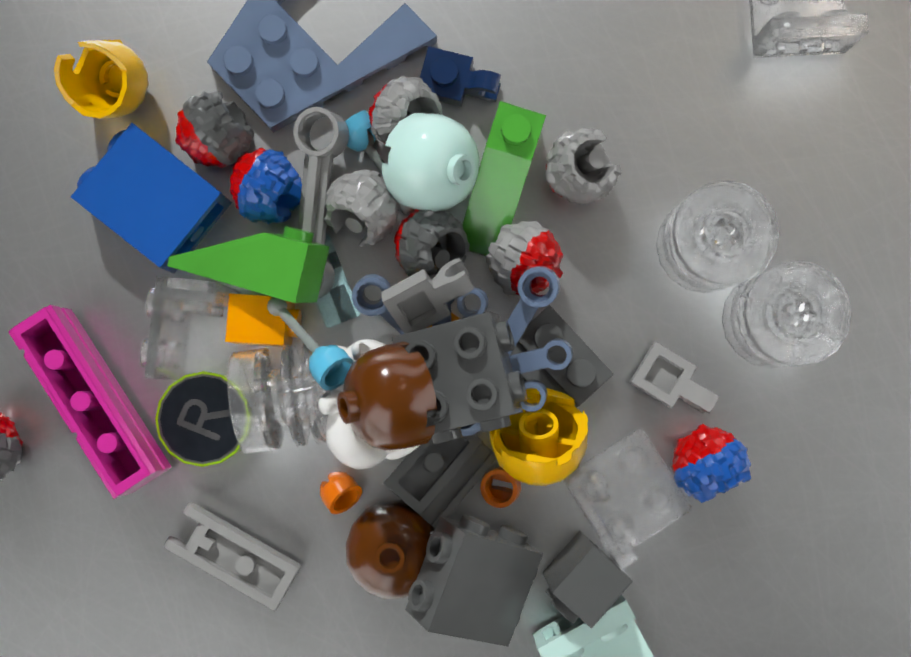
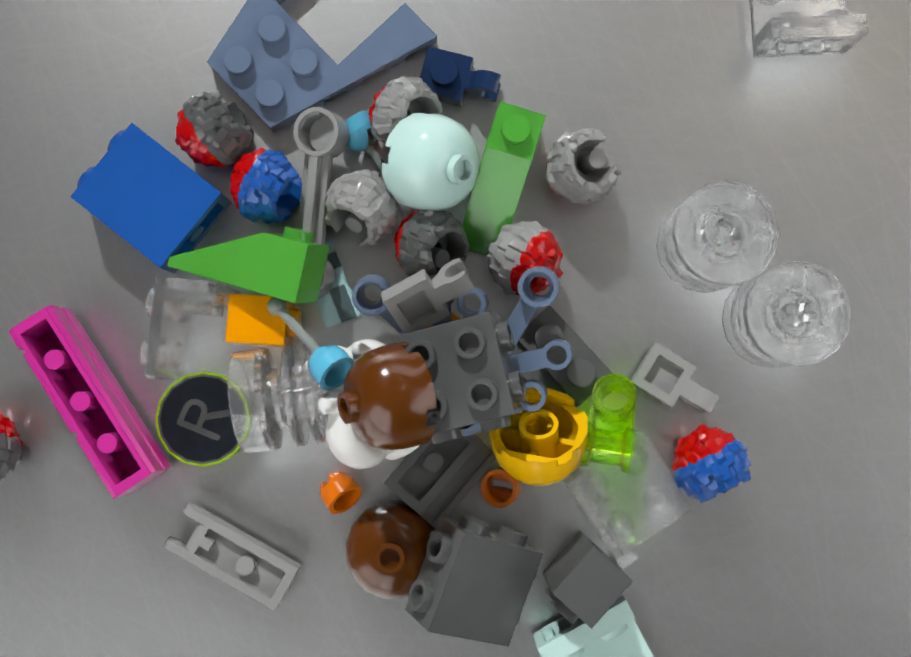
(106, 80): yellow helmet -> none
(611, 431): none -> clear neon green piece

